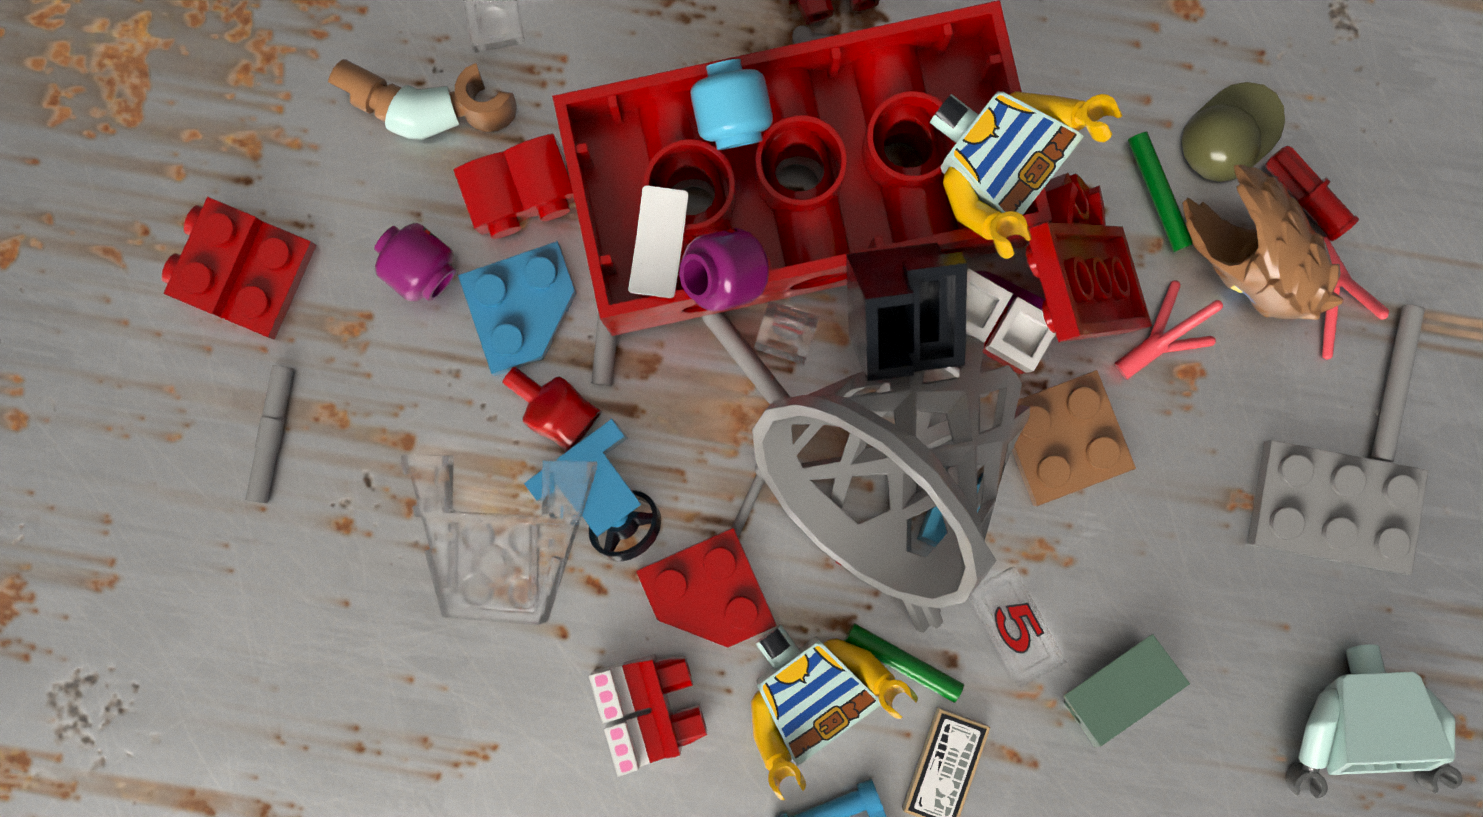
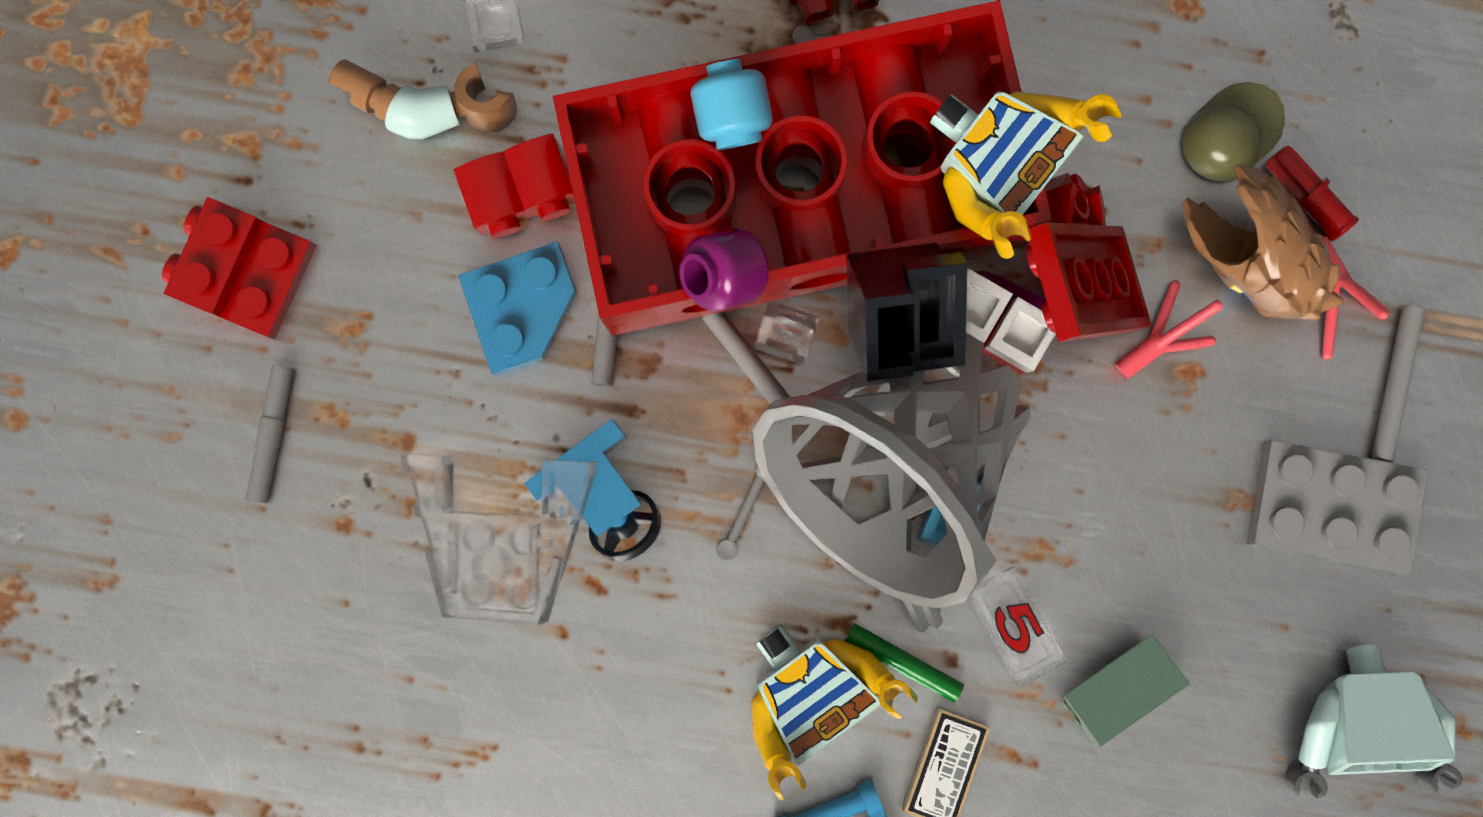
(414, 262): magenta head -> none
(553, 409): red piece -> none
(652, 732): hips -> none
(658, 242): white sticker -> none
(709, 591): red plate -> none
(1070, 440): medium nougat plate -> none
(1160, 191): green piece -> none

